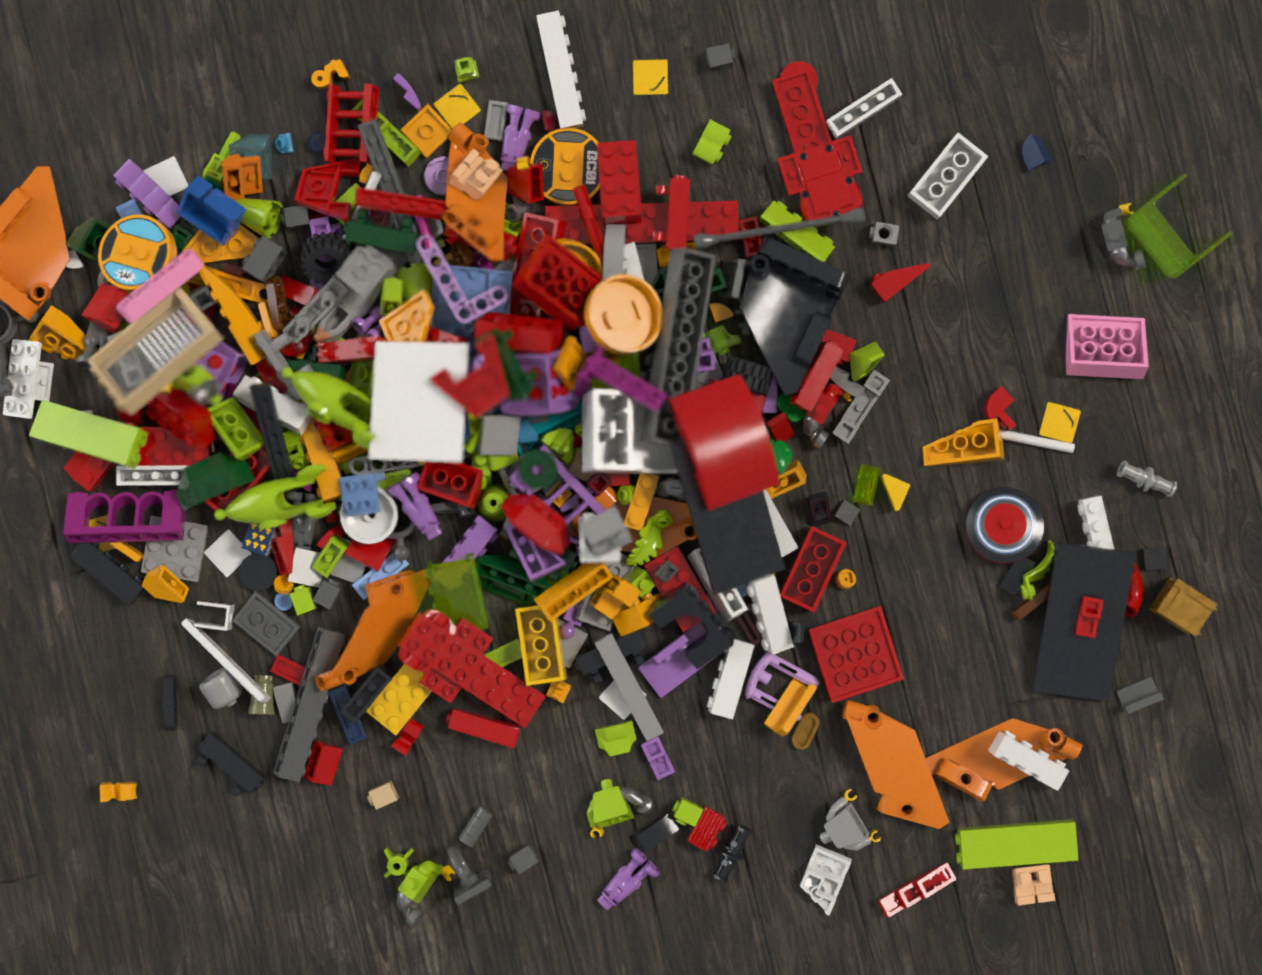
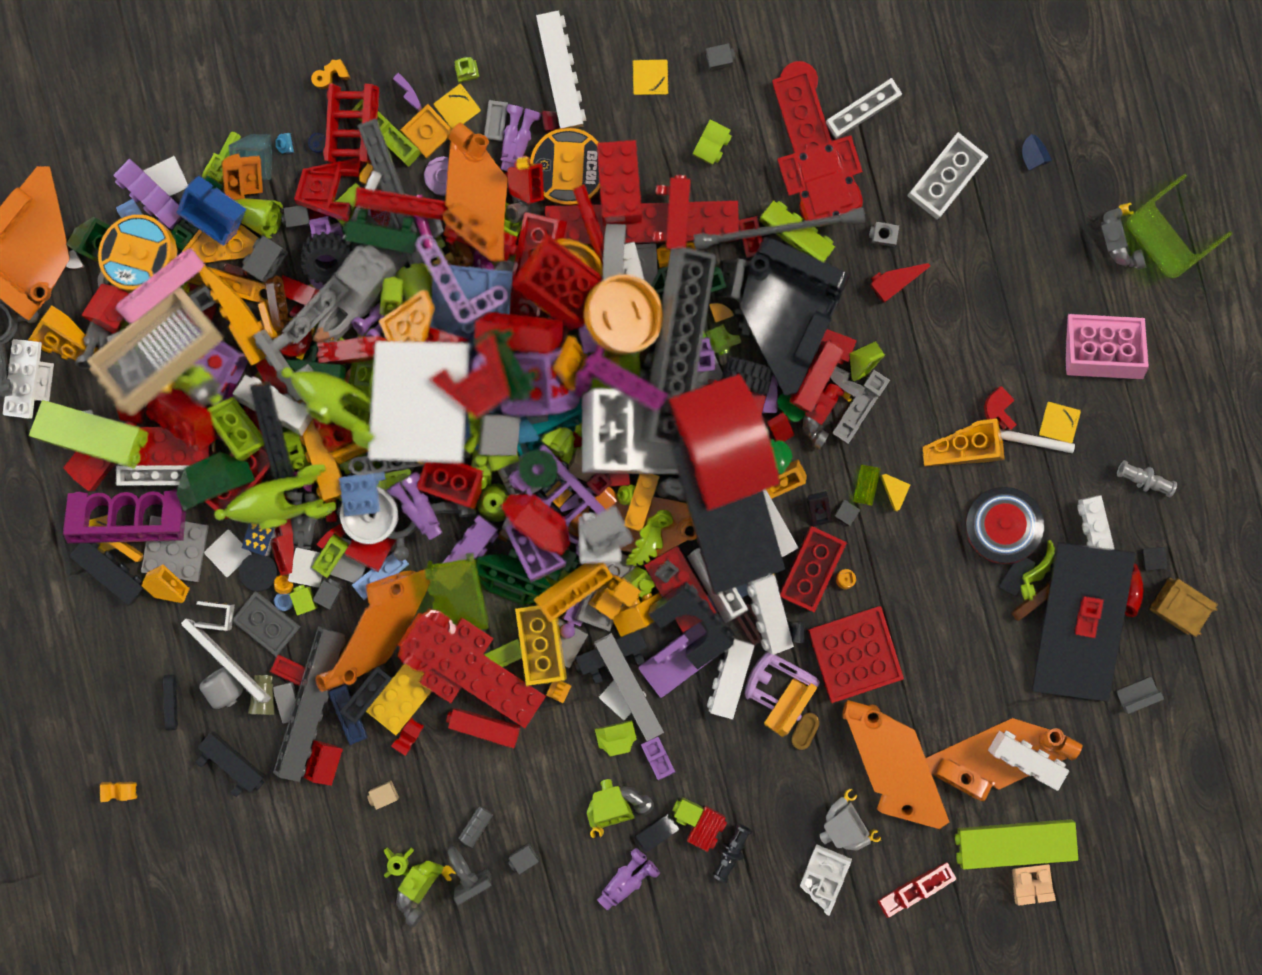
(475, 175): light nougat hips -> none

